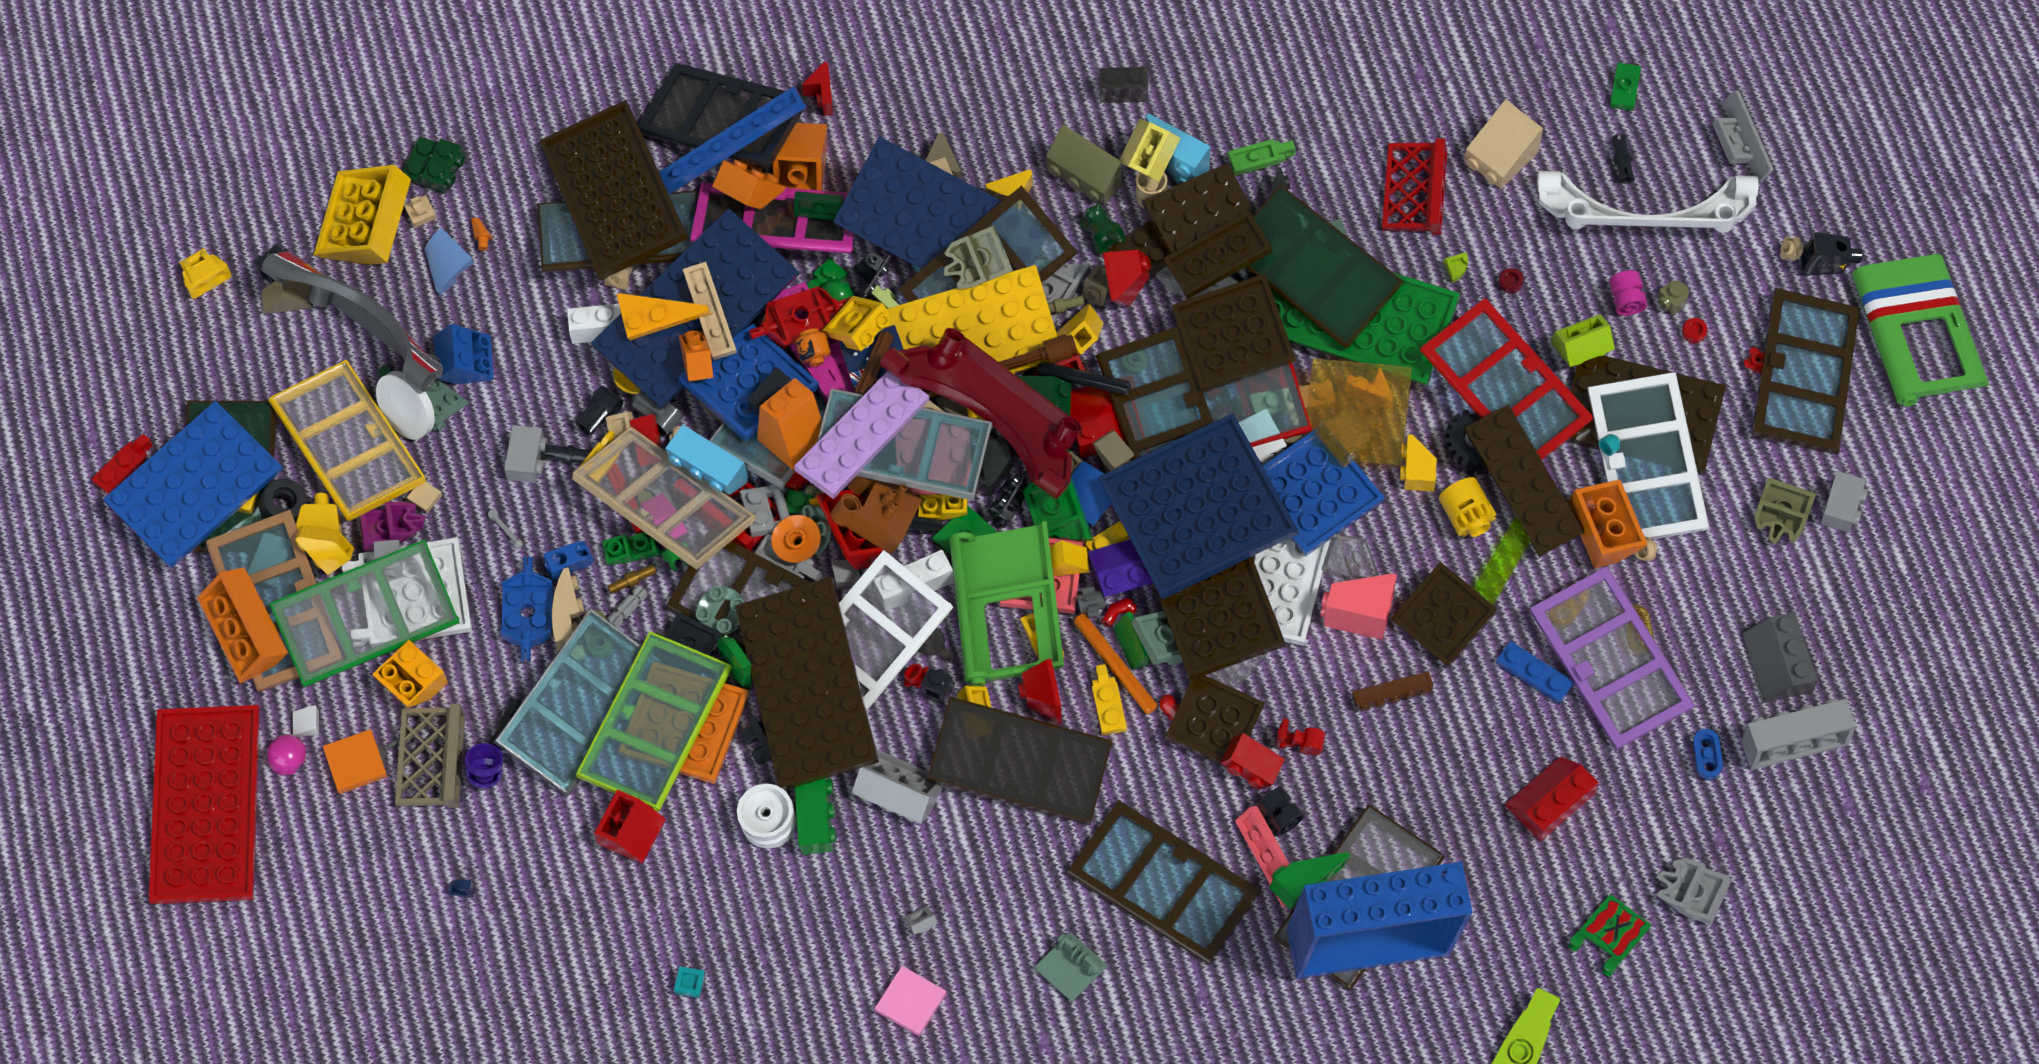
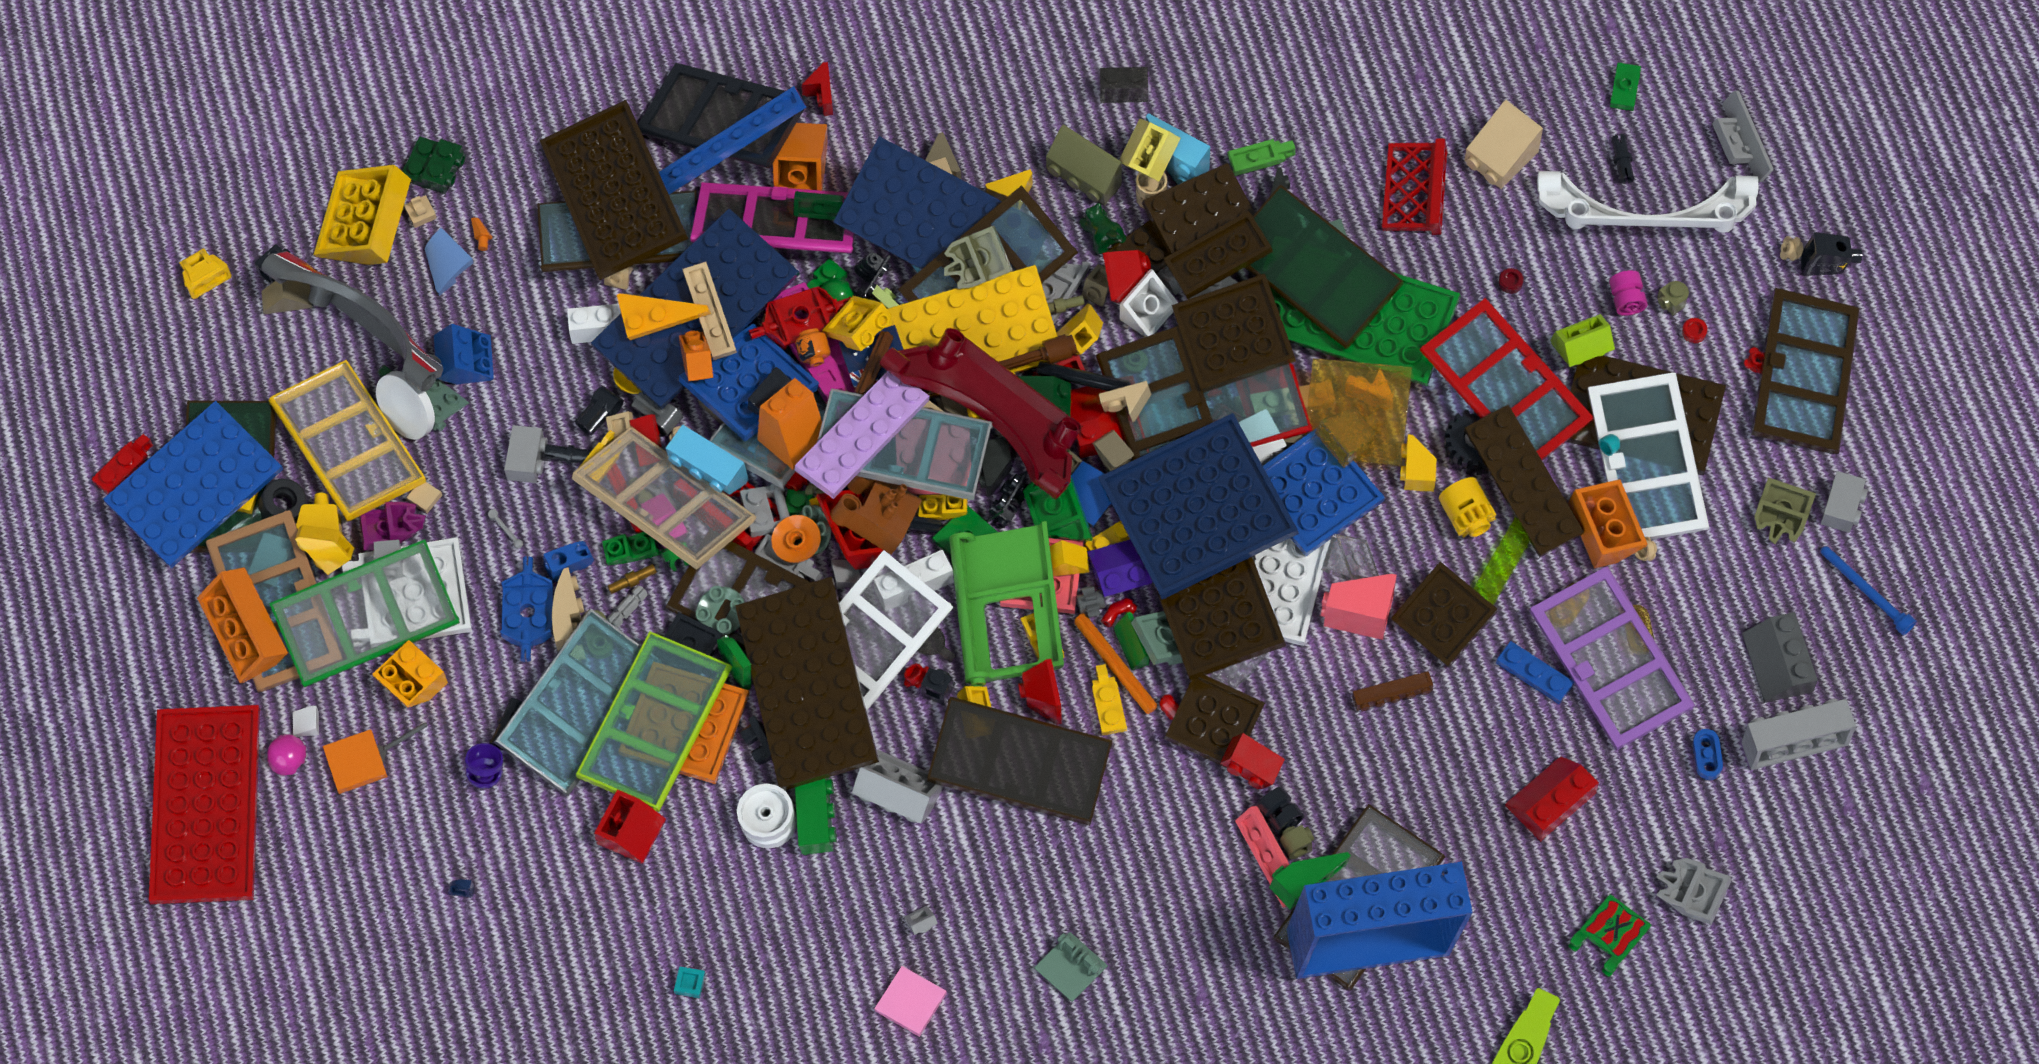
(451, 762): dark tan fence -> none
(747, 184): orange slope -> none
(1133, 396): none -> tan slope
(1147, 305): none -> white slope
(1164, 882): door -> none
(1297, 841): none -> olive plate
(1310, 740): red leg -> none
(1456, 266): lime tile -> none
(1903, 622): none -> blue piece
(1910, 293): bright green piece -> none

